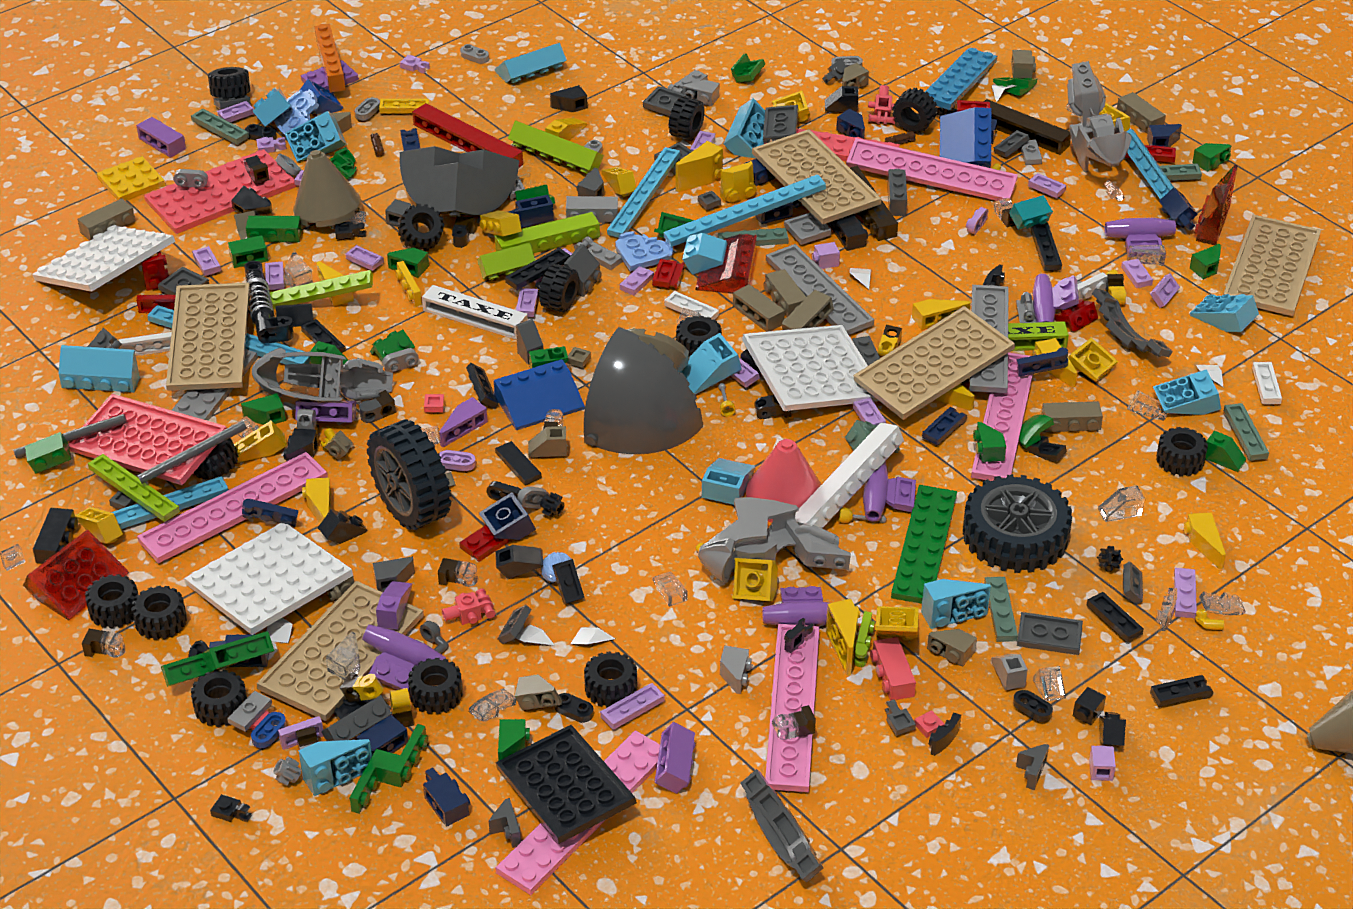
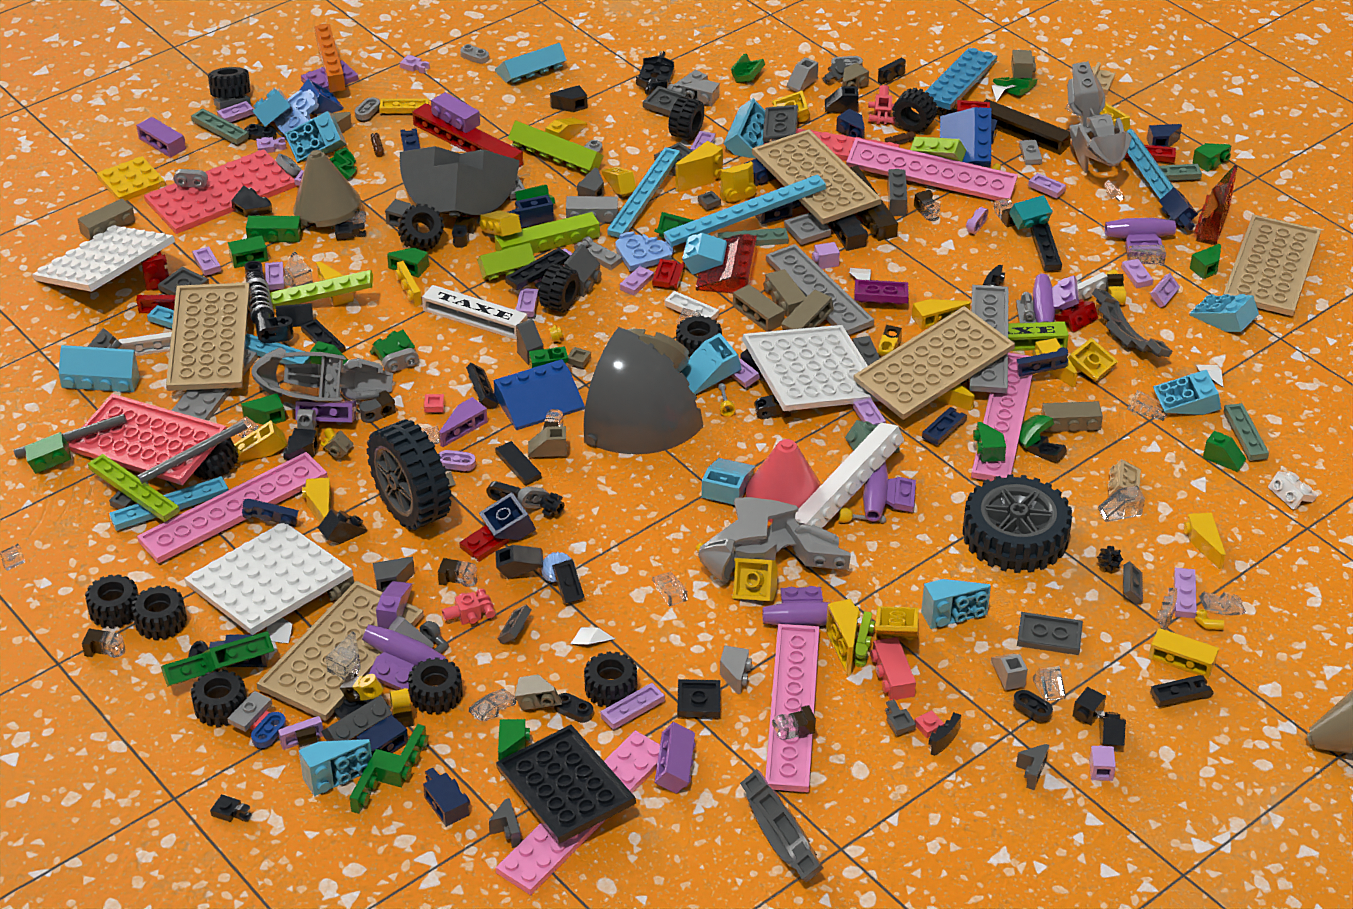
(54, 533): black brick -> none
(68, 573): clear red slope -> none
(100, 524): yellow slope -> none
(241, 221): dark tan sticker -> none
(256, 167): dark brown leg -> none
(287, 771): light grey gear -> none
(364, 258): lavender plate -> none
(403, 627): none -> light grey slope
(455, 112): none -> medium lavender brick
(534, 635): white sticker -> none
(556, 333): none -> yellow plate
(655, 72): none -> black plate
(698, 698): none -> black plate
(795, 637): black plate -> none
(803, 75): none -> light grey slope
(881, 291): none -> magenta plate
(891, 71): none -> black plate
(924, 542): green plate -> none
(927, 206): none -> clear leg
(940, 147): none -> lime brick
(953, 645): dark tan slope -> none
(1001, 610): sand green plate -> none
(1011, 143): dark grey plate -> none
(1105, 77): none -> tan bracket
(1115, 617): black plate -> none
(1122, 476): none -> tan bracket
(1140, 112): dark tan brick -> none
(1181, 451): black tyre -> none
(1183, 653): none -> yellow brick
(1267, 383): white plate -> none
(1291, 489): none -> white bracket

